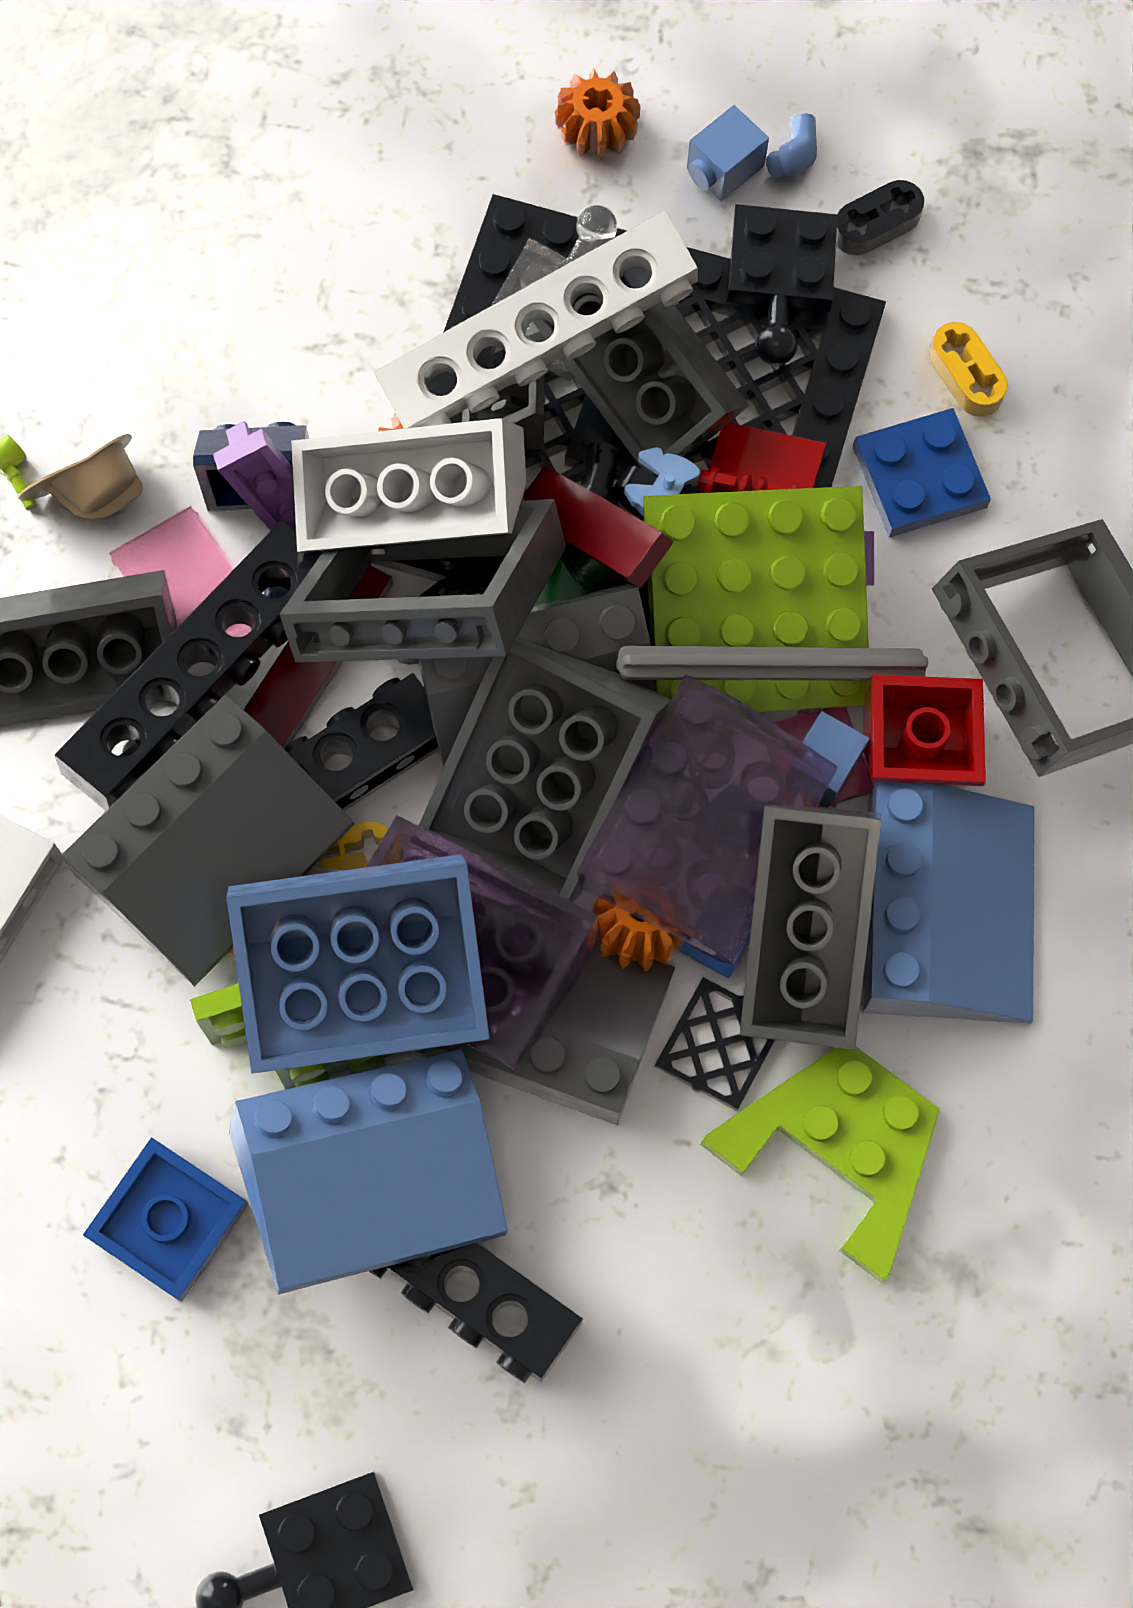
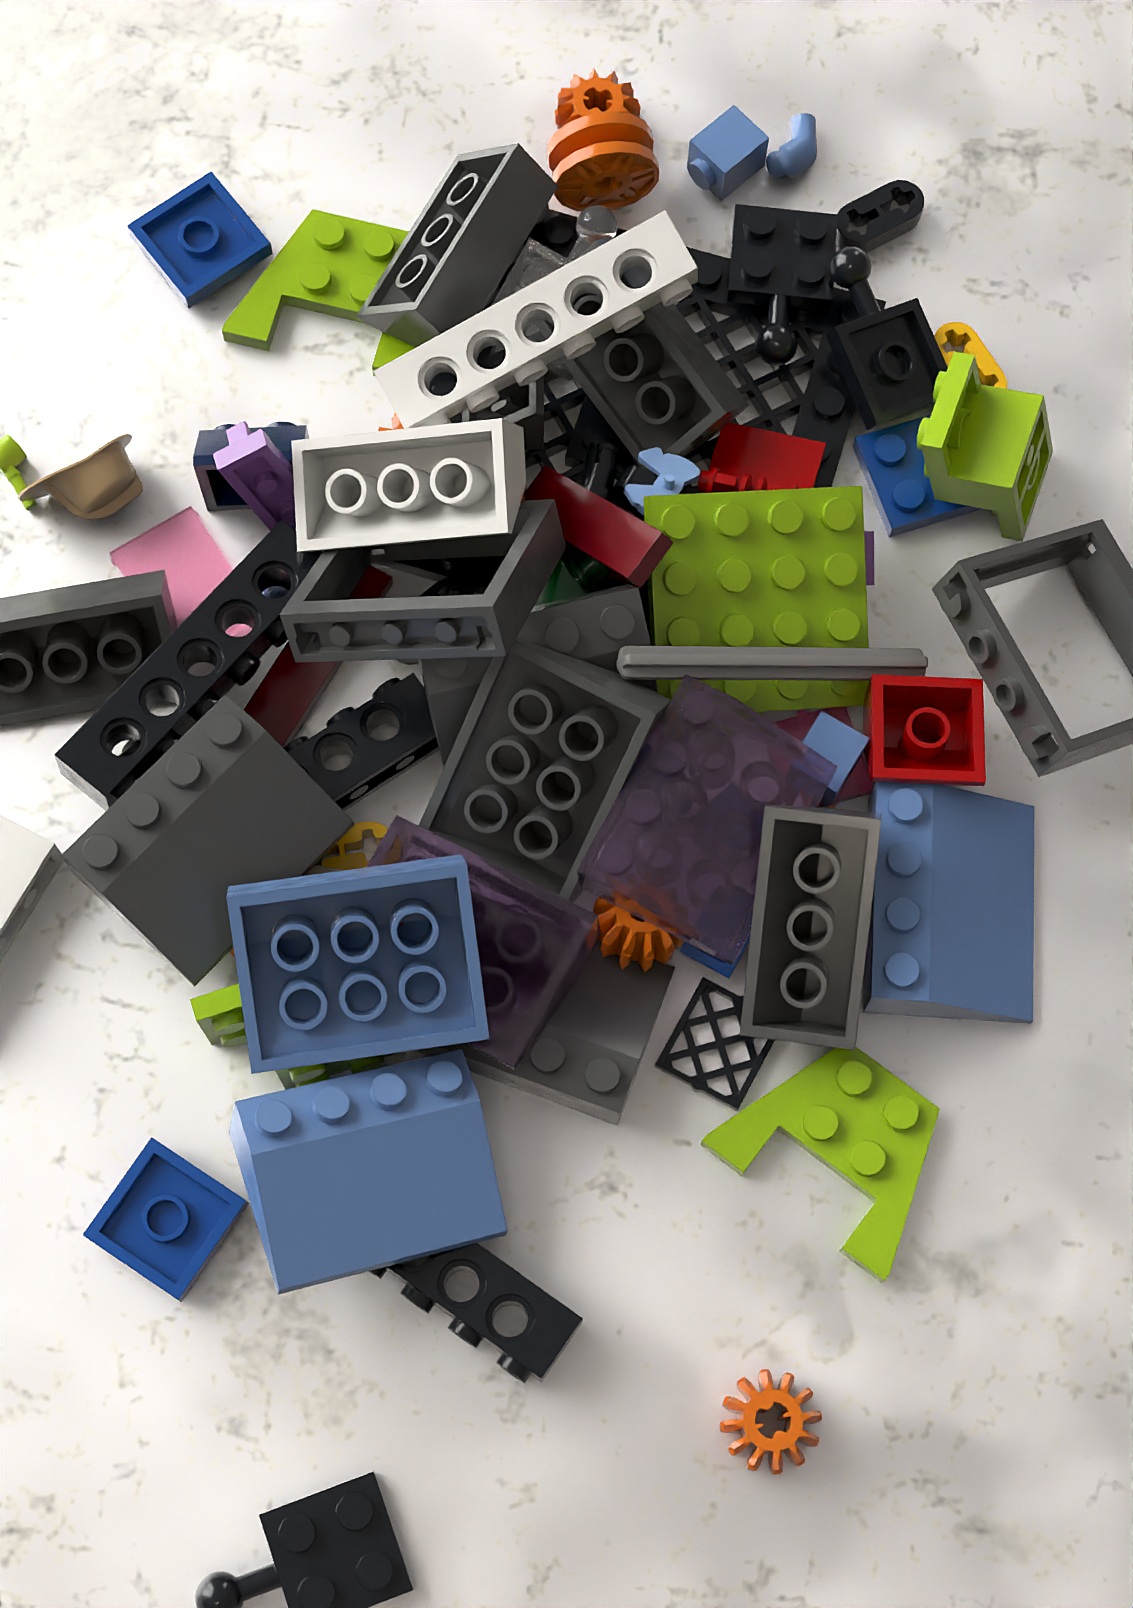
(200, 239): none -> blue plate
(322, 269): none -> lime wing
(460, 244): none -> dark grey slope
(603, 161): none -> orange wheel
(778, 1440): none -> orange gear
(885, 353): none -> black plate
(985, 445): none -> lime bracket

